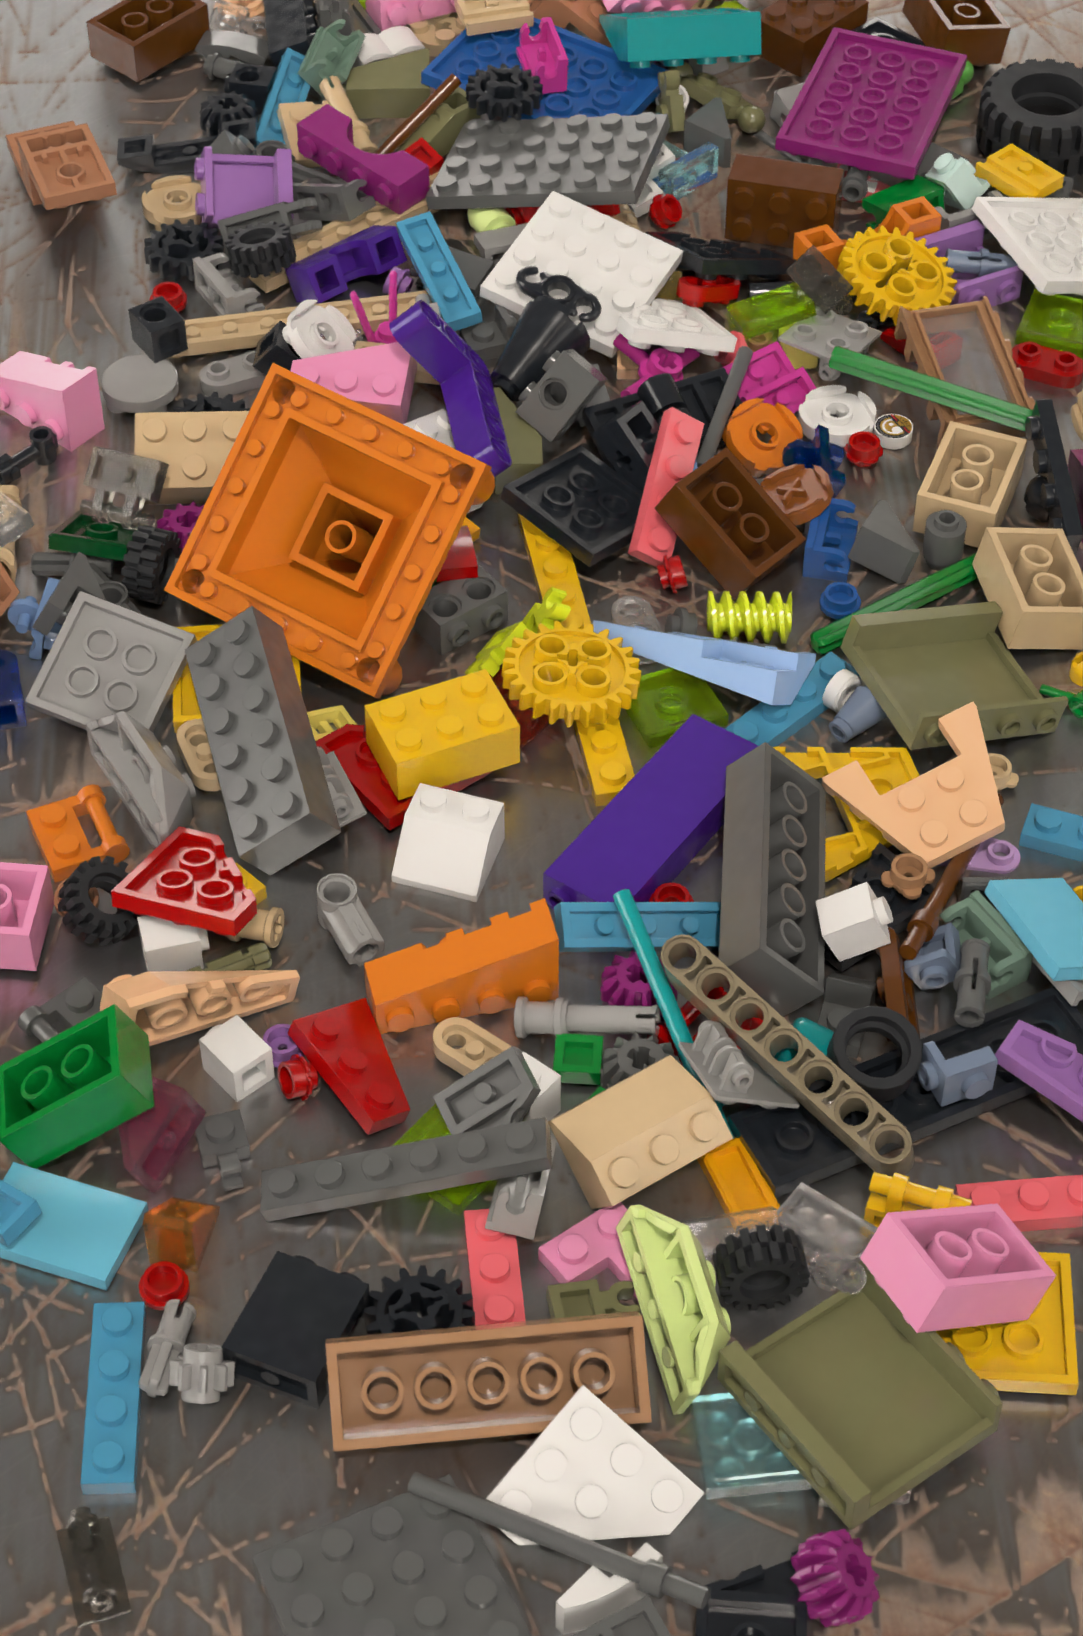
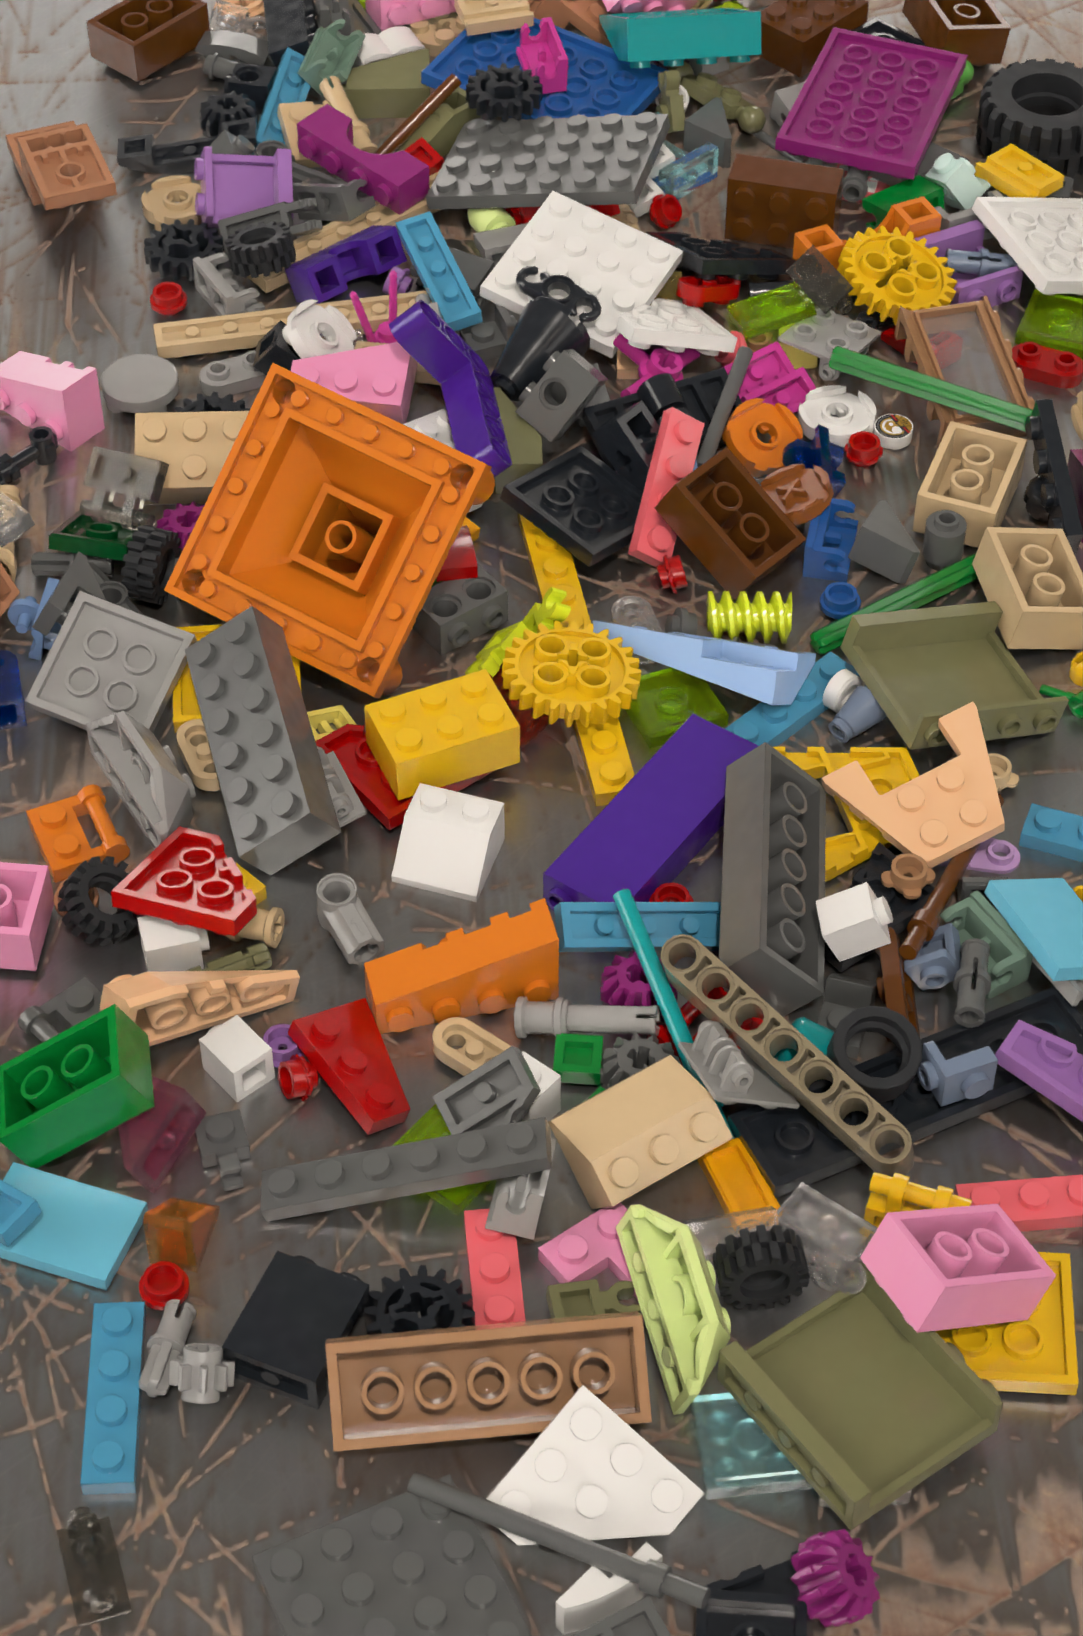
(158, 329): black brick -> none

